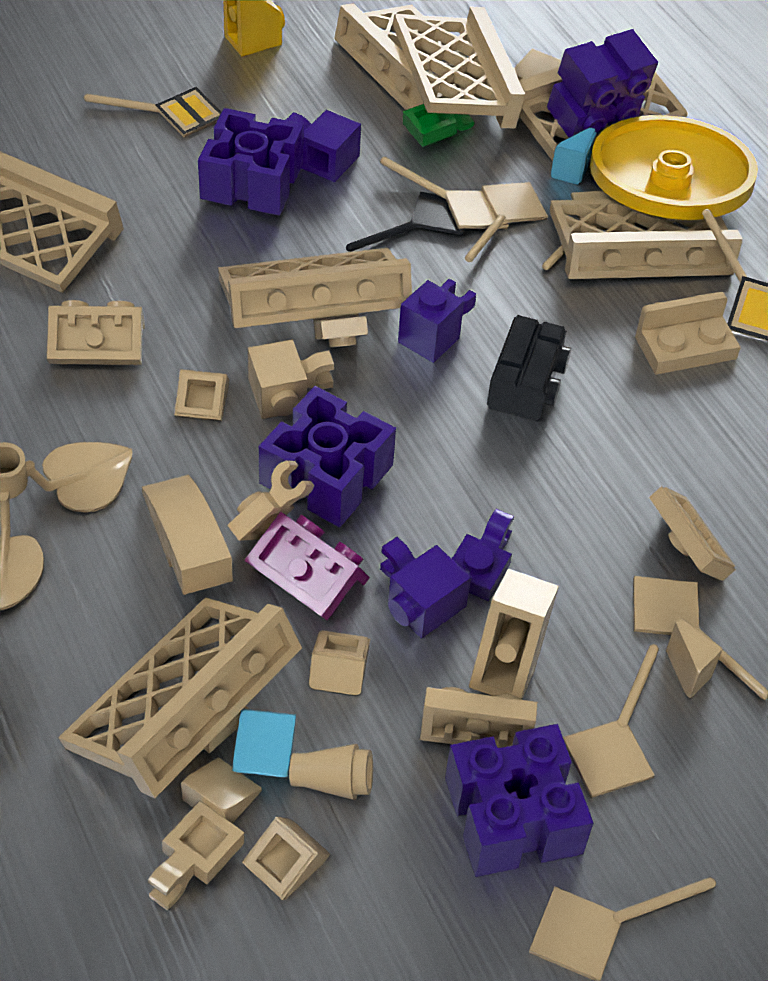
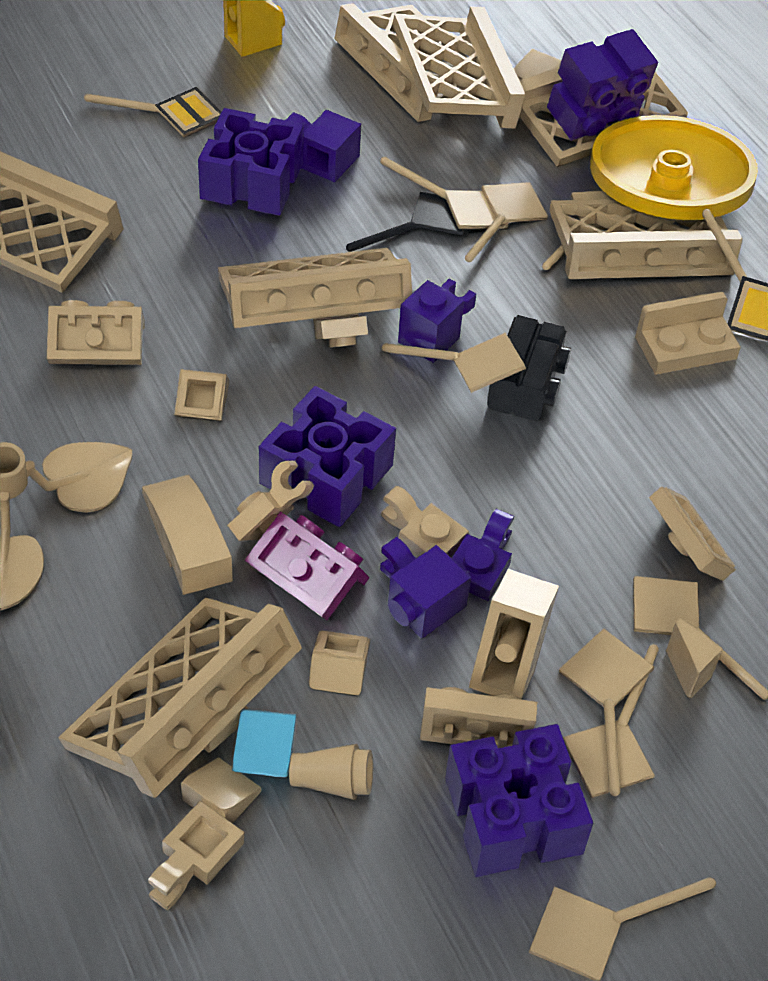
(282, 379): tan brick -> none
(285, 857): tan slope -> none
(422, 528): none -> tan plate
(434, 126): green plate -> none
(478, 365): none -> tan piece
(573, 157): medium azure slope -> none
(607, 673): none -> tan piece

